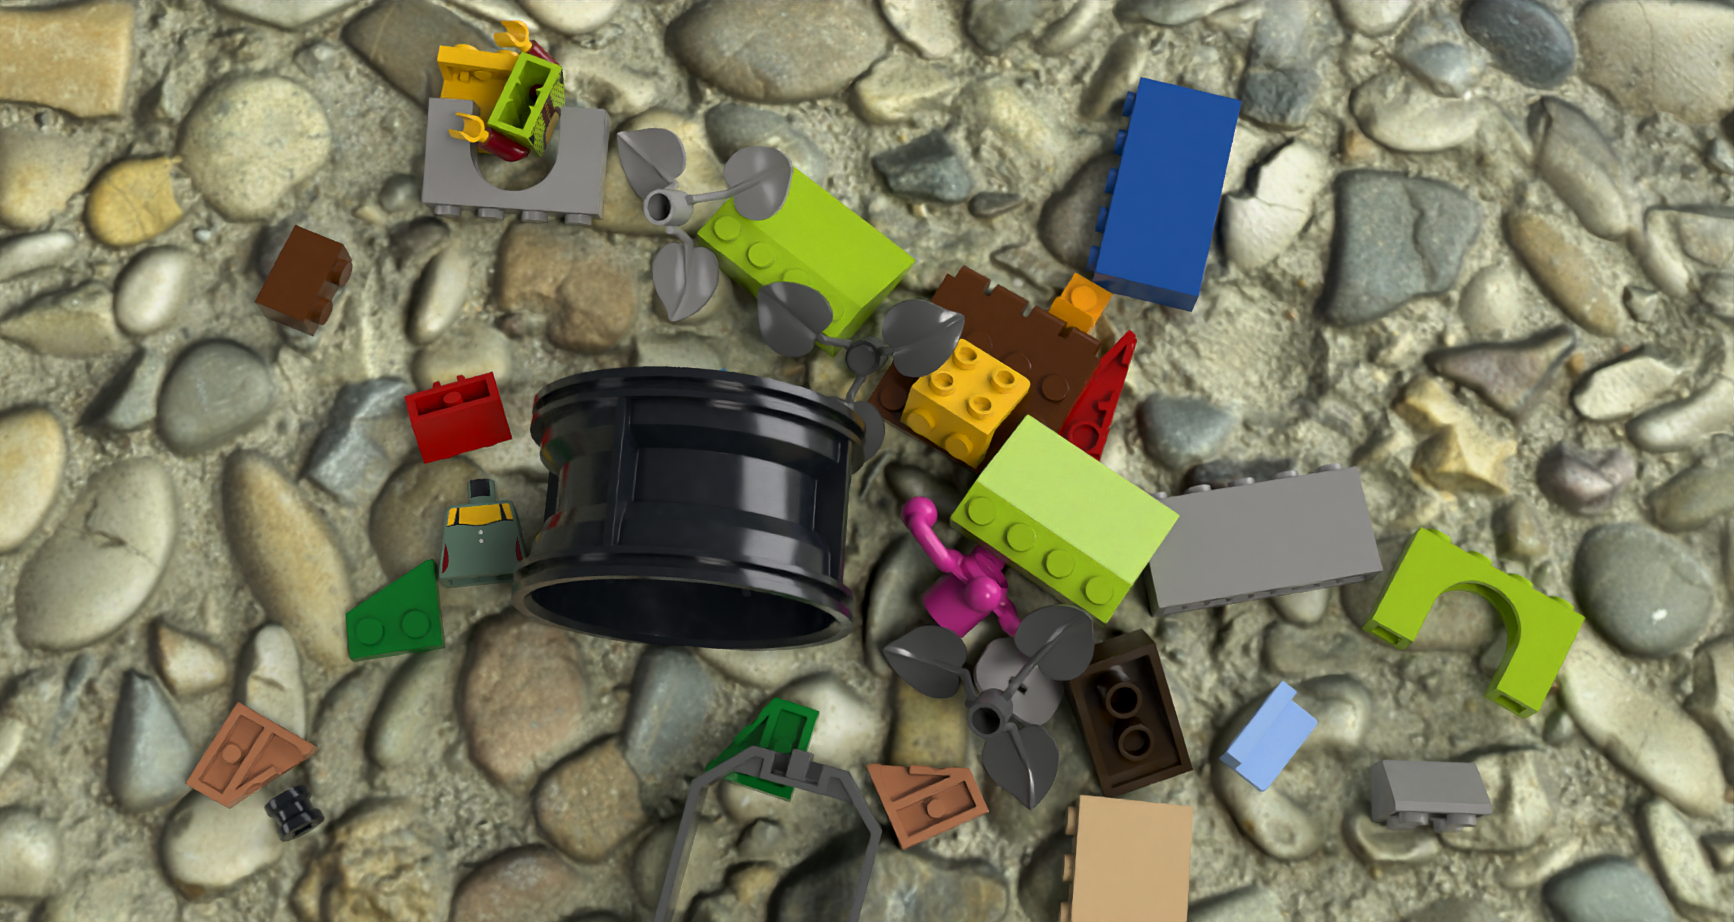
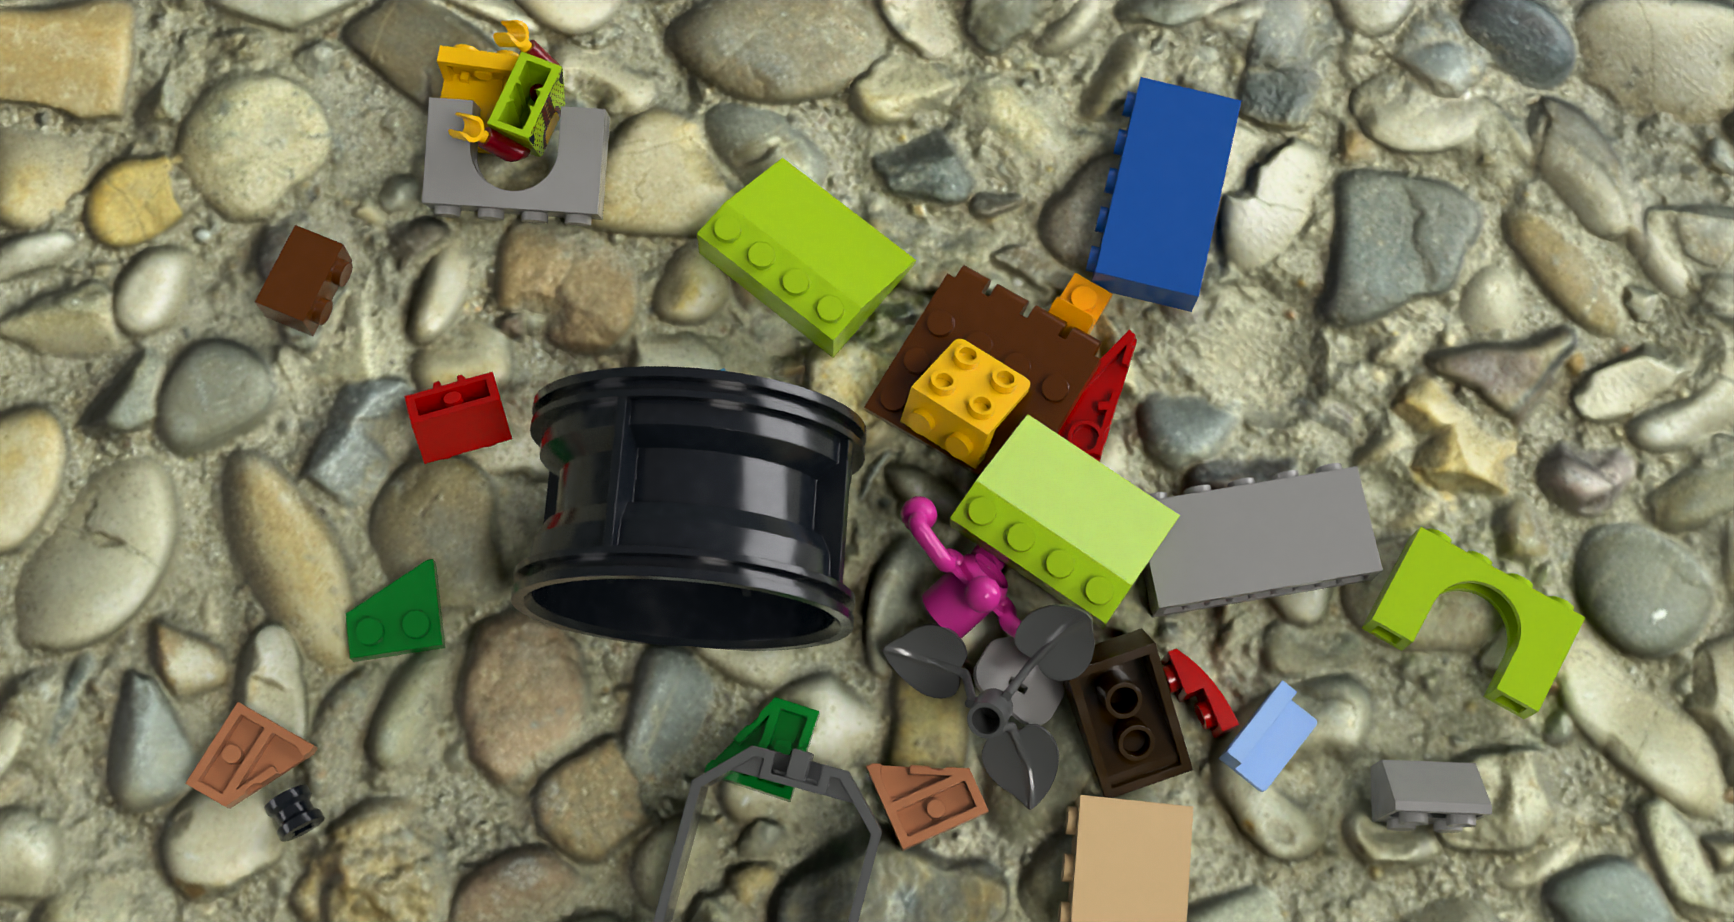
(481, 539): sand green torso -> none
(652, 161): light grey plant -> none
(917, 331): dark grey plant -> none
(1190, 680): none -> red slope

